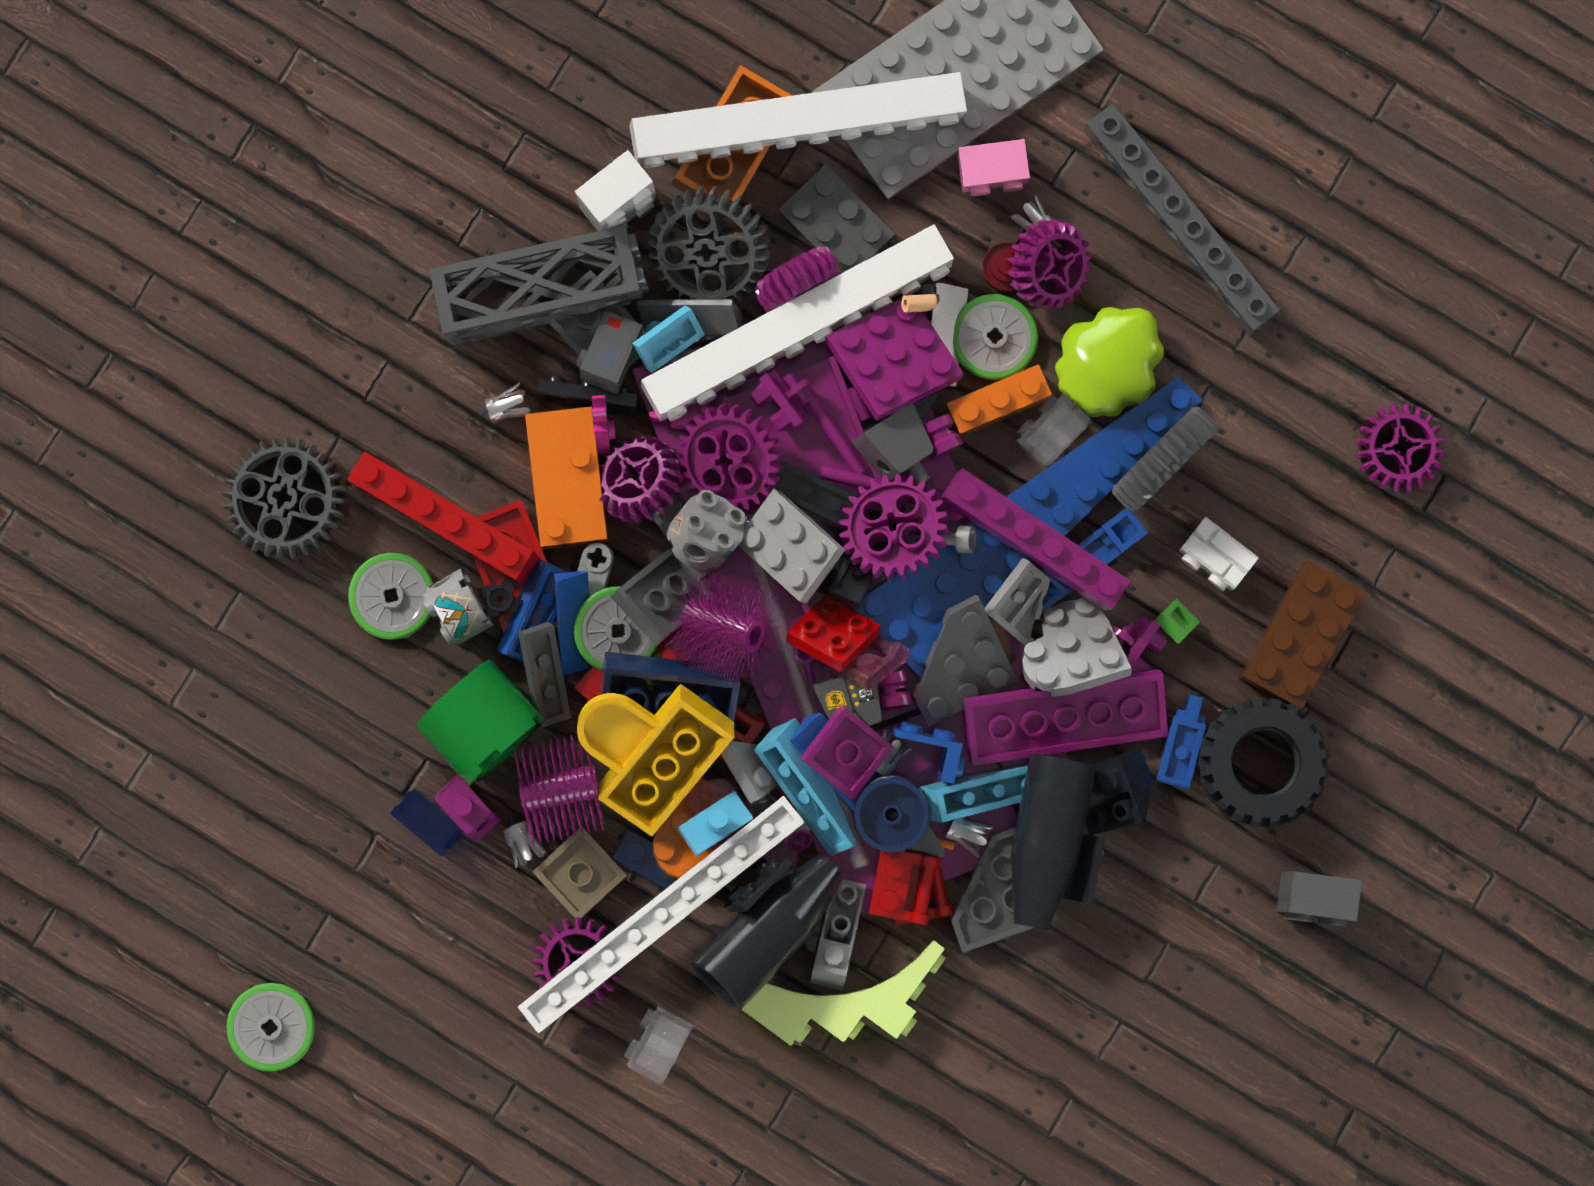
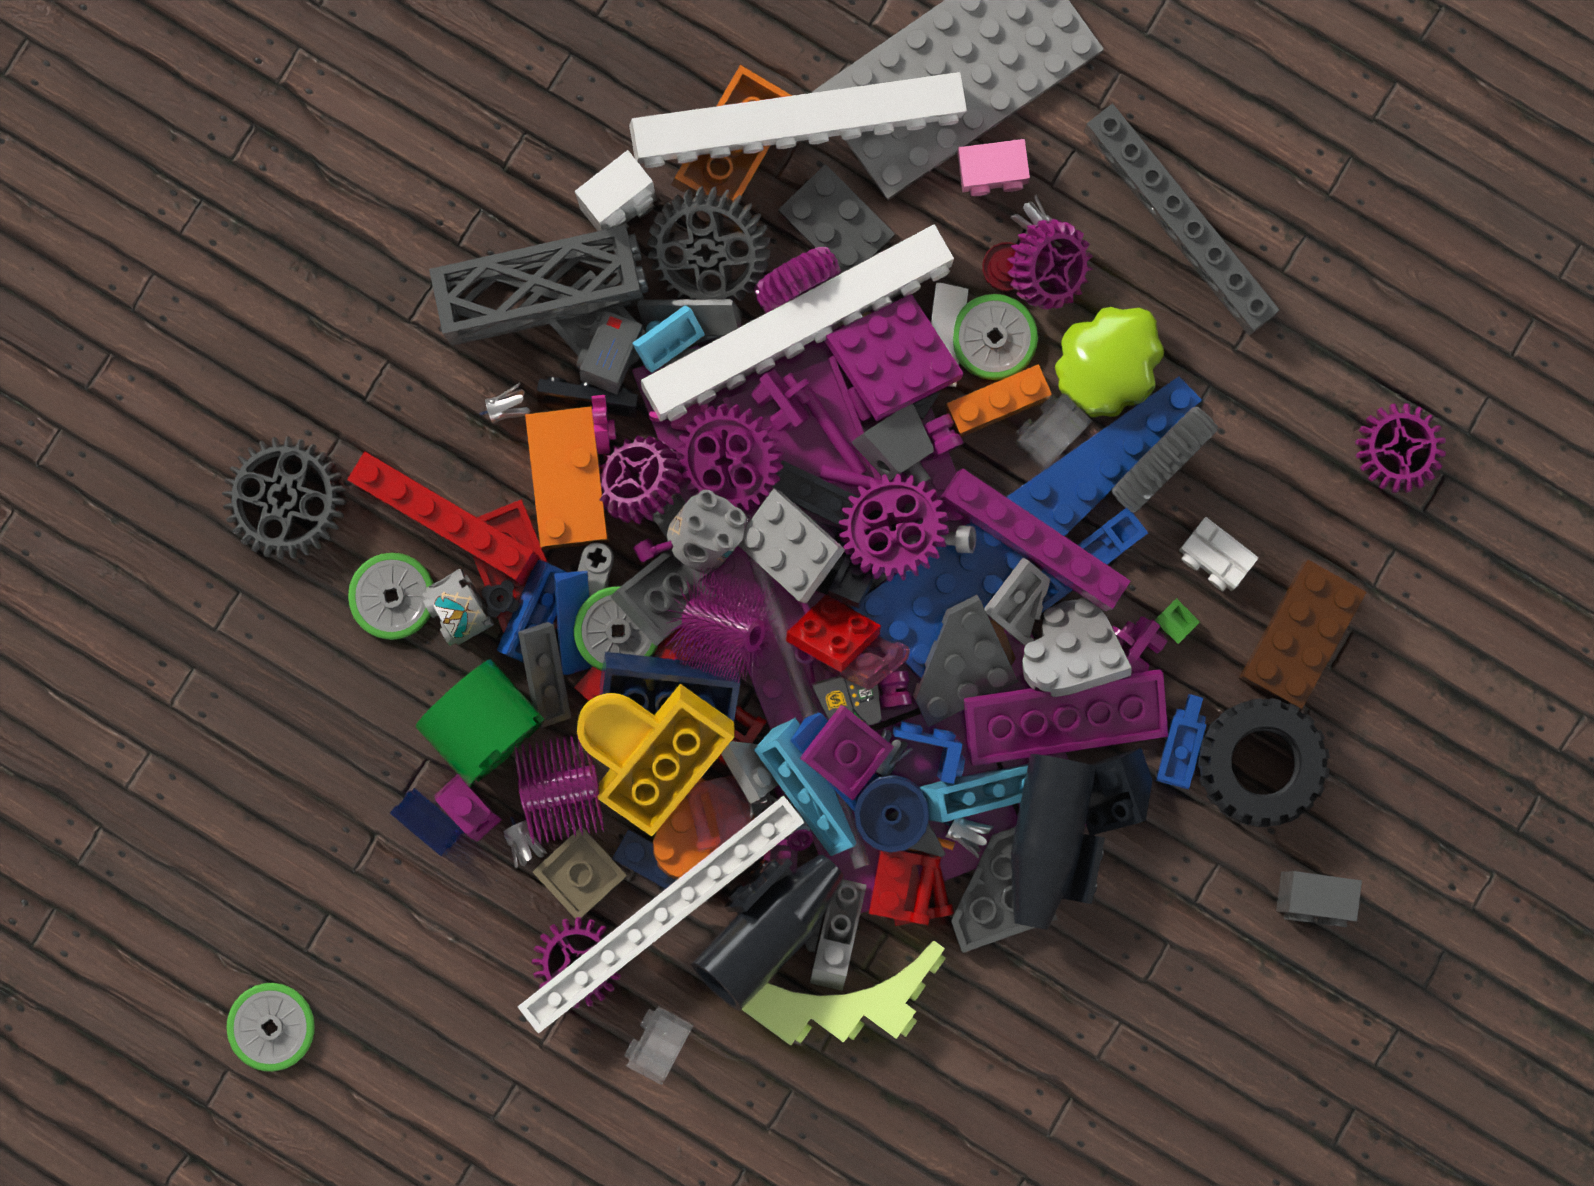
(646, 549): none -> magenta hand
(715, 823): medium azure tile -> none
(920, 303): light nougat arm -> none

